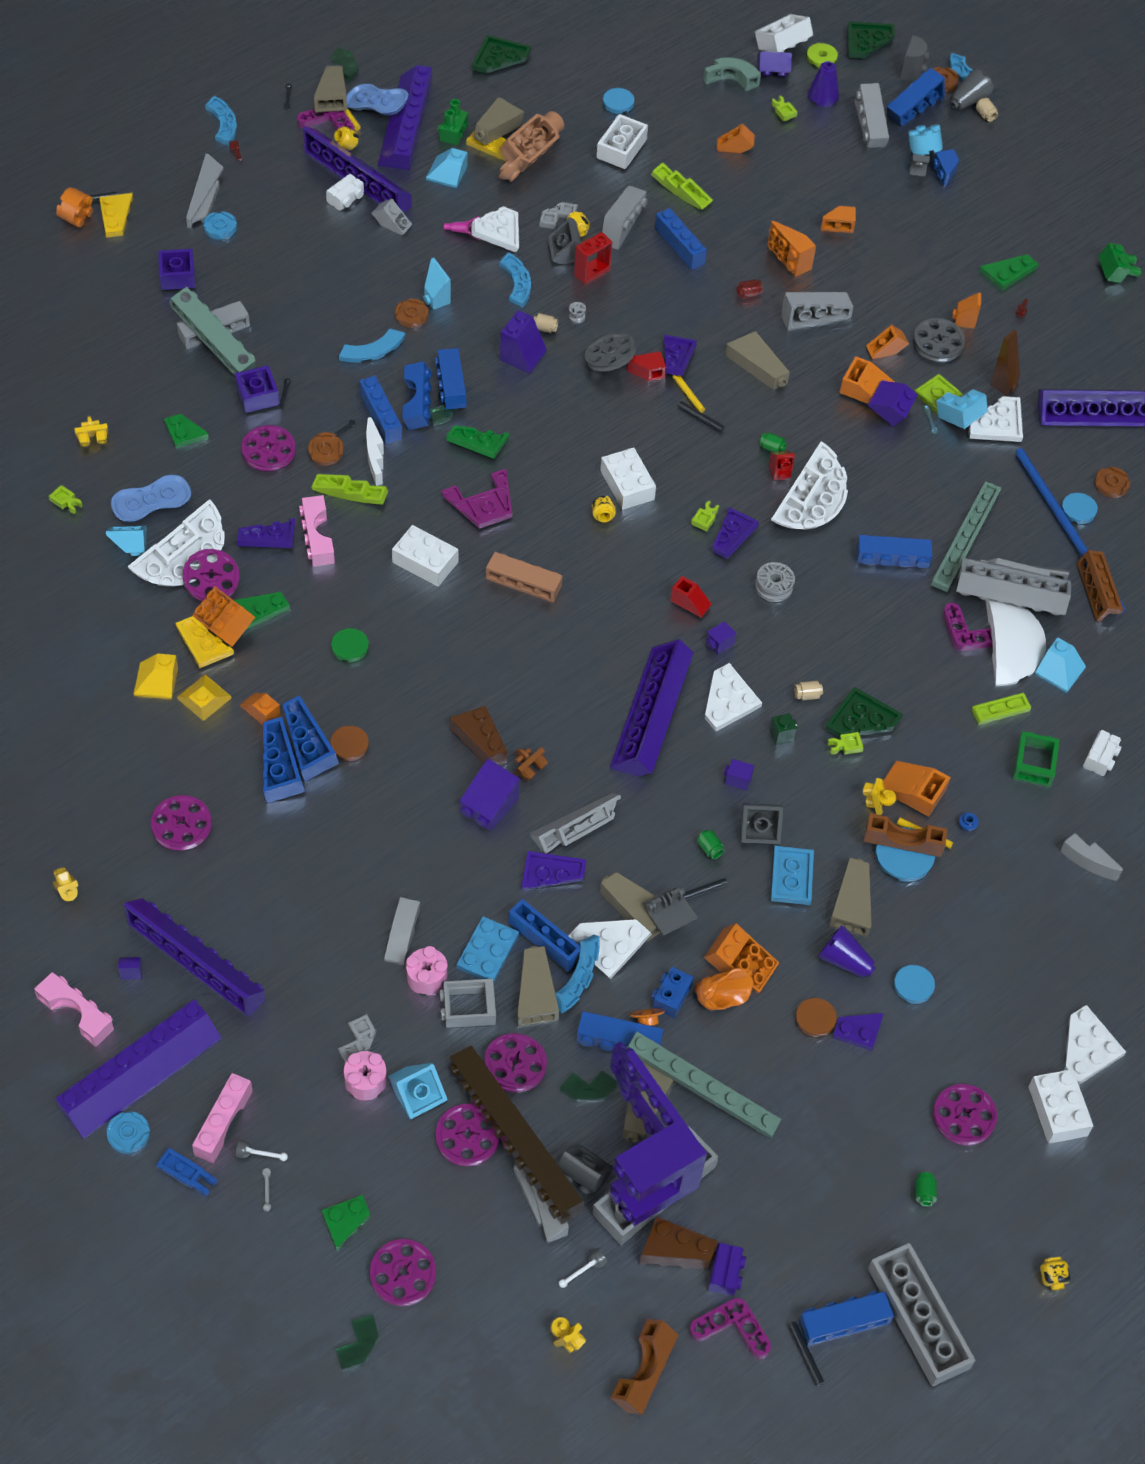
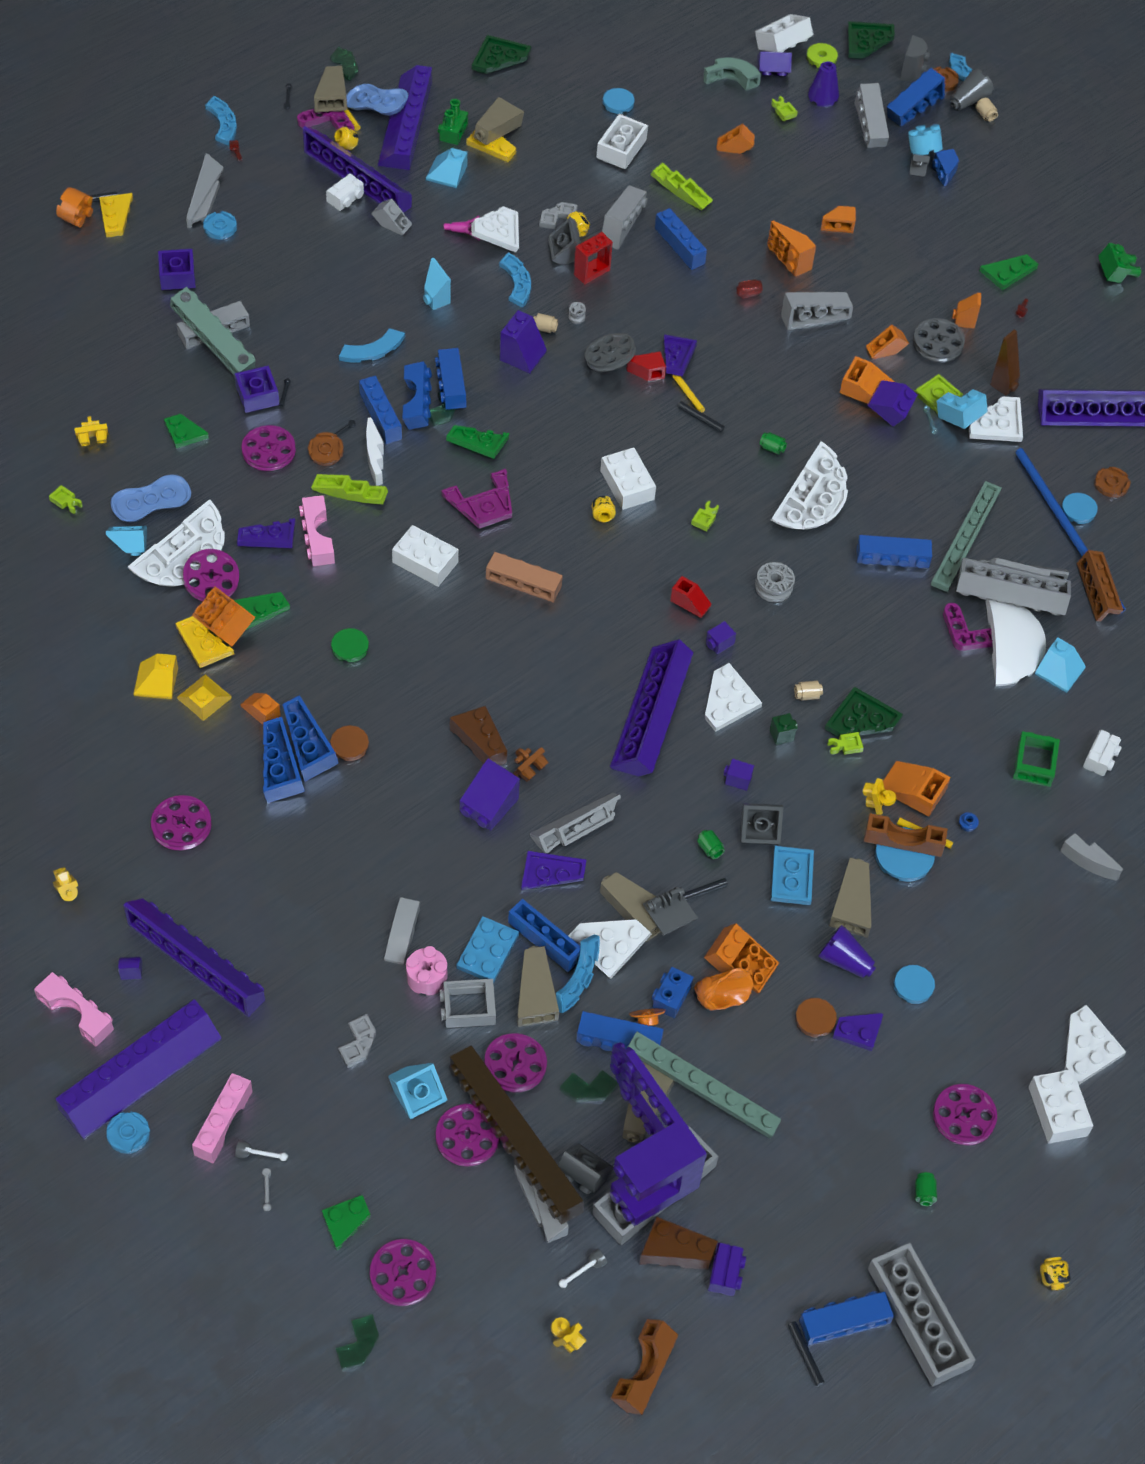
(185, 1171): blue hinge -> none
(363, 1064): bright pink brick -> none
(411, 313): dark orange tile -> none
(529, 143): nougat brick -> none
(734, 532): dark purple wing -> none
(738, 1320): magenta beam -> none
(758, 359): dark tan slope -> none
(781, 464): red slope -> none
(1001, 708): lime tile -> none

